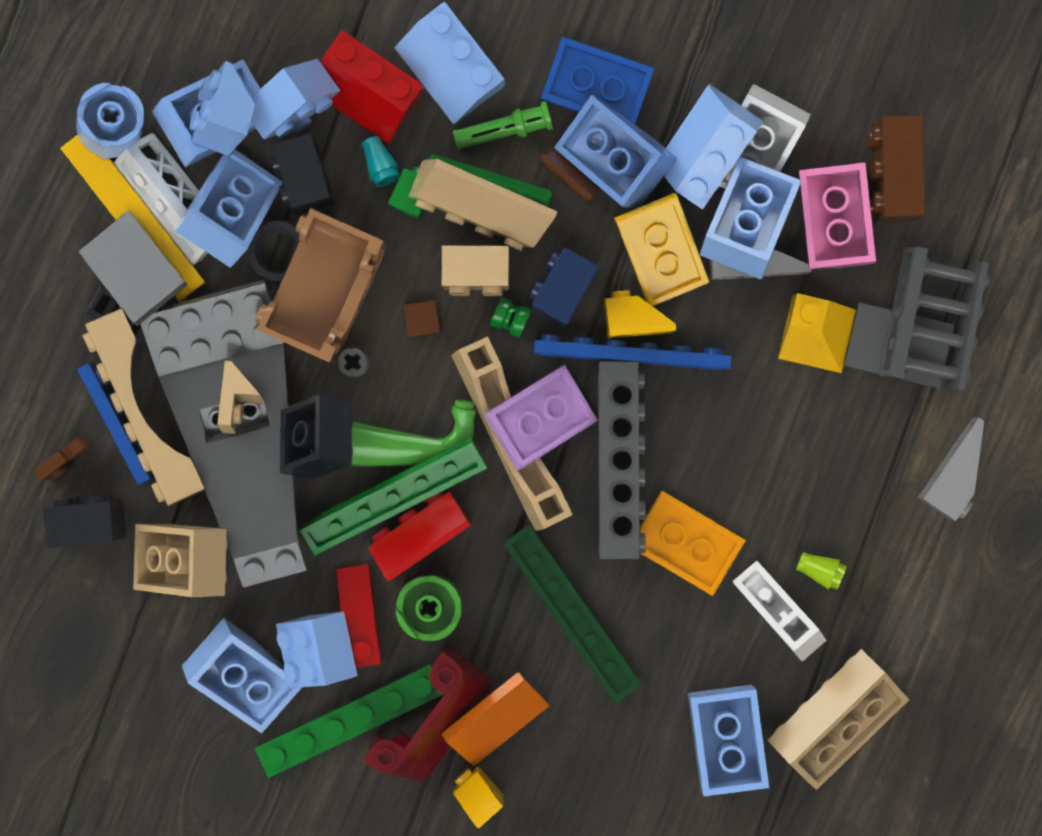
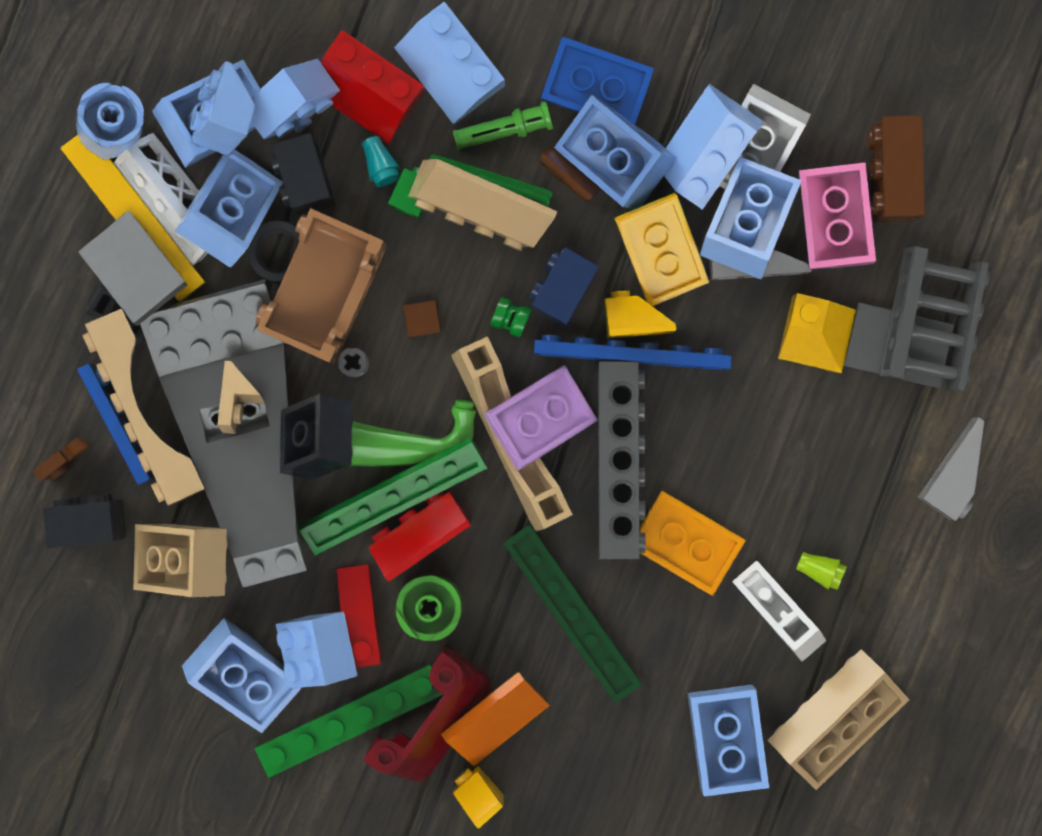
(475, 269): tan brick -> none

